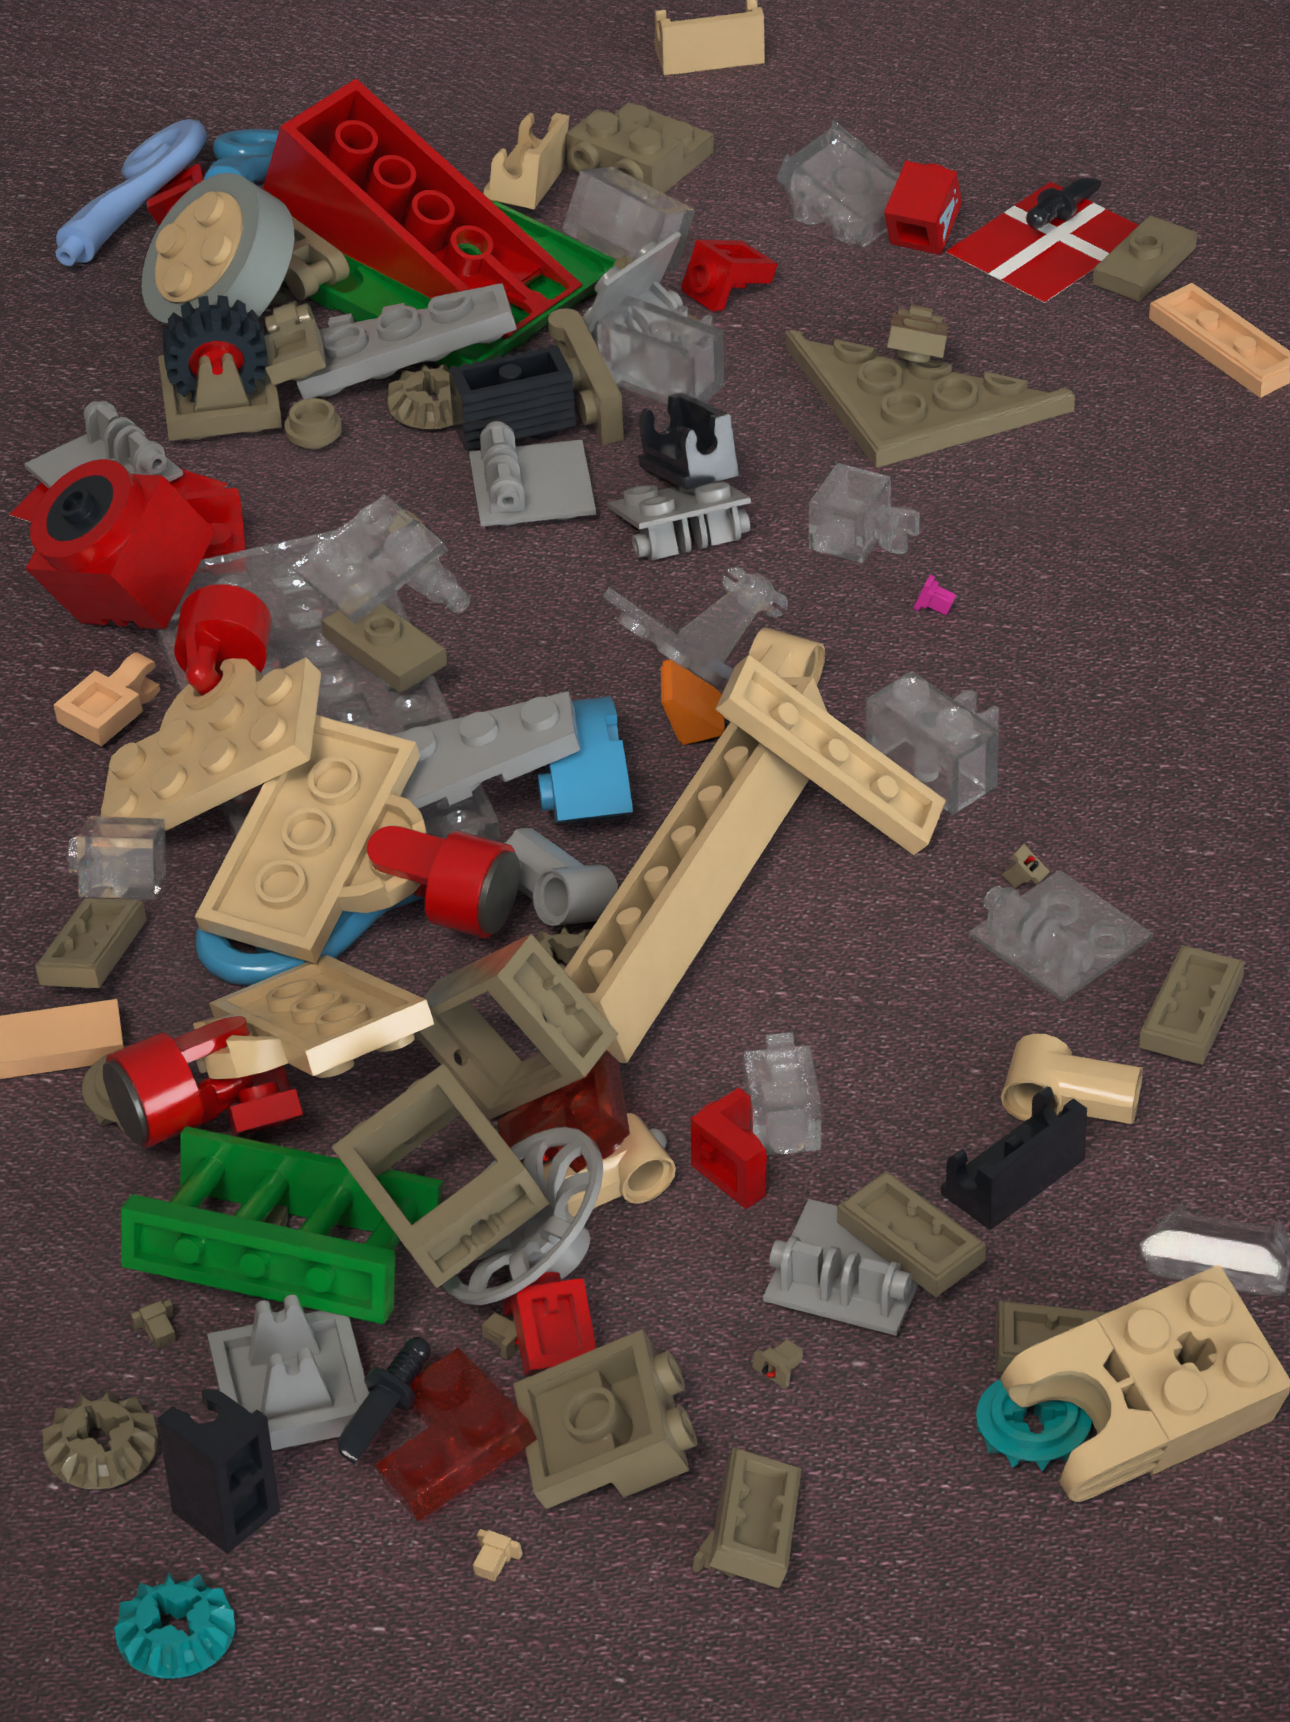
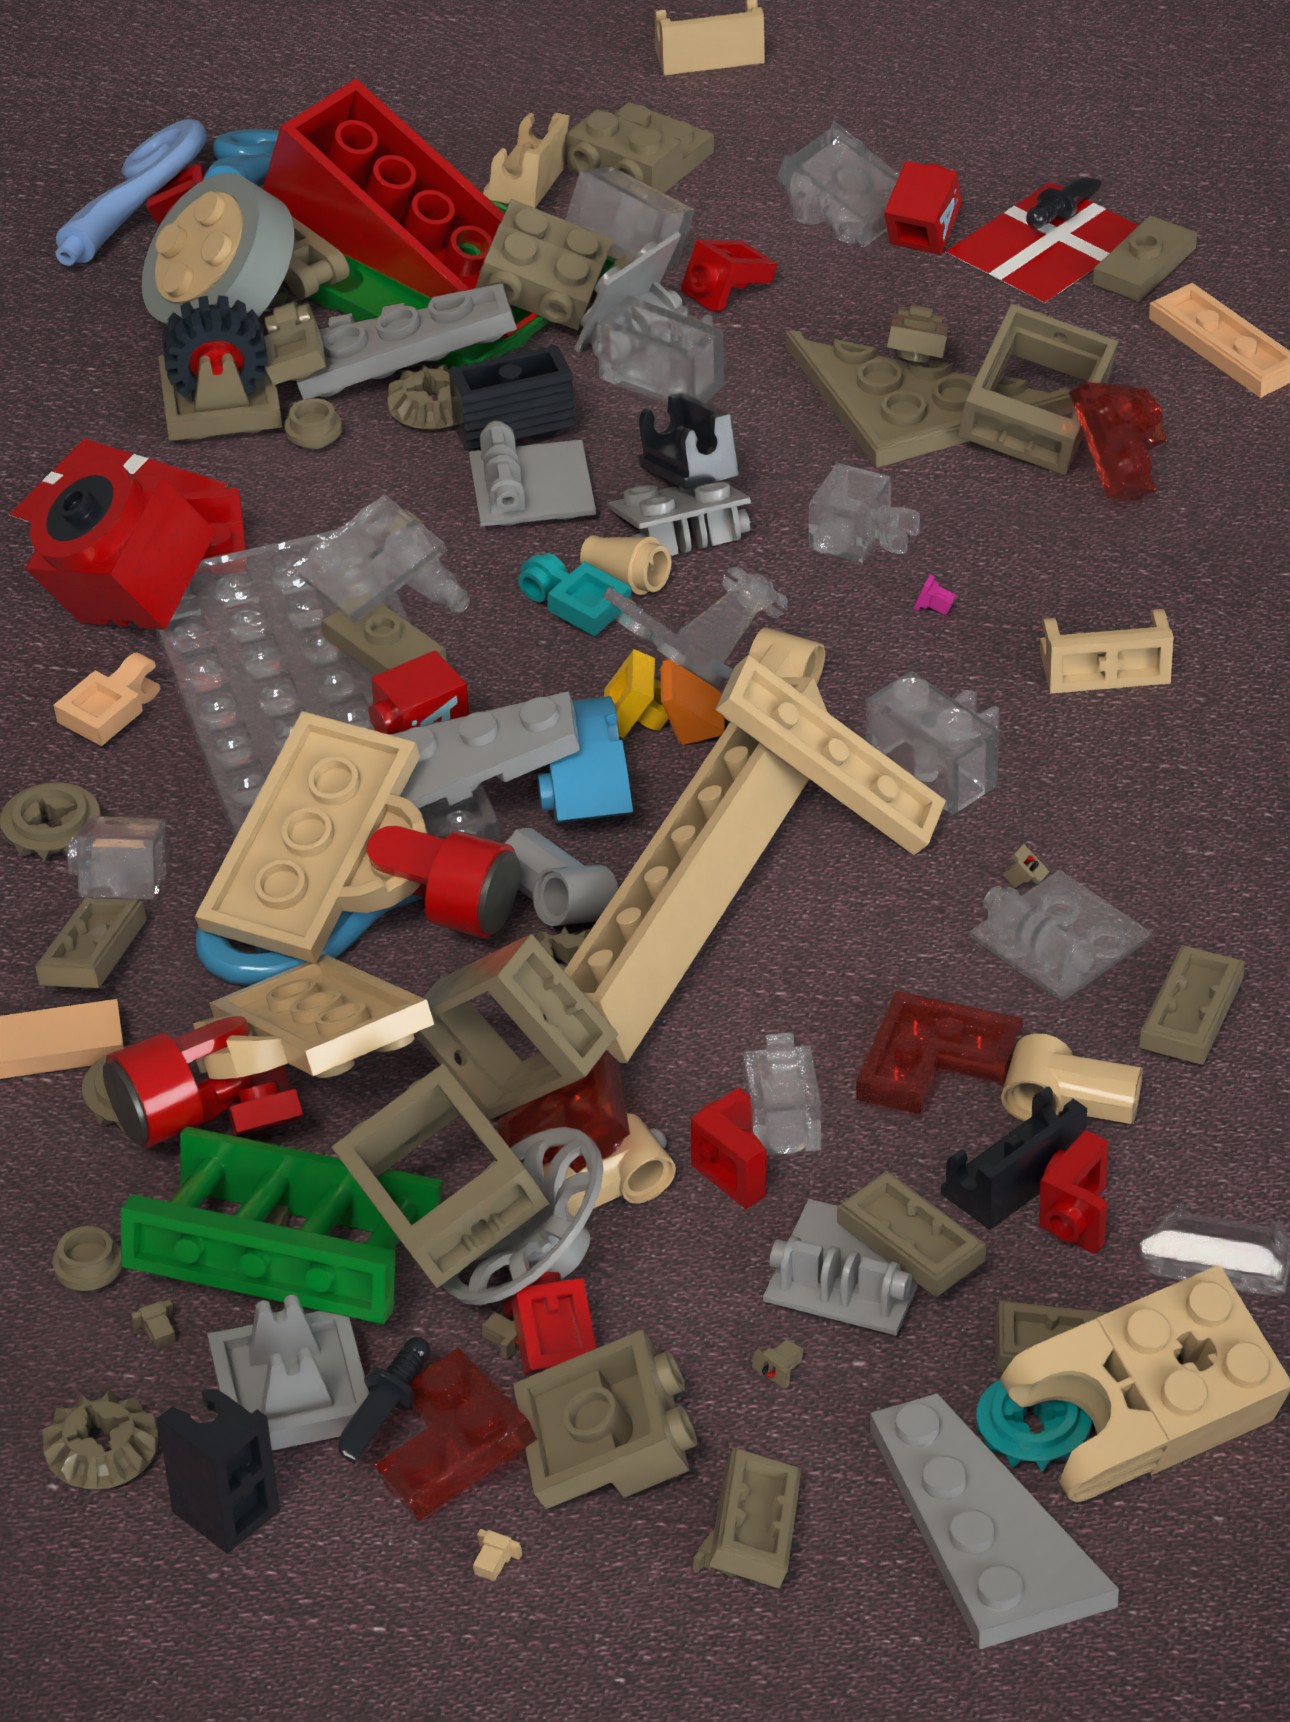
(61, 802): none -> dark tan gear
(86, 1259): none -> dark tan plate
(106, 438): light grey hinge -> none
(166, 1650): teal gear -> none
(226, 724): tan plate -> none
(417, 695): none -> red brick
(545, 263): none -> dark tan plate
(574, 595): none -> teal plate
(596, 390): dark tan plate -> none
(632, 560): none -> tan cone
(637, 694): none -> yellow tile
(929, 1035): none -> clear red plate
(987, 1533): none -> light grey wing
(1021, 427): none -> dark tan window
(1071, 1193): none -> red bracket
(1107, 657): none -> tan hinge
(1119, 430): none -> clear red plate

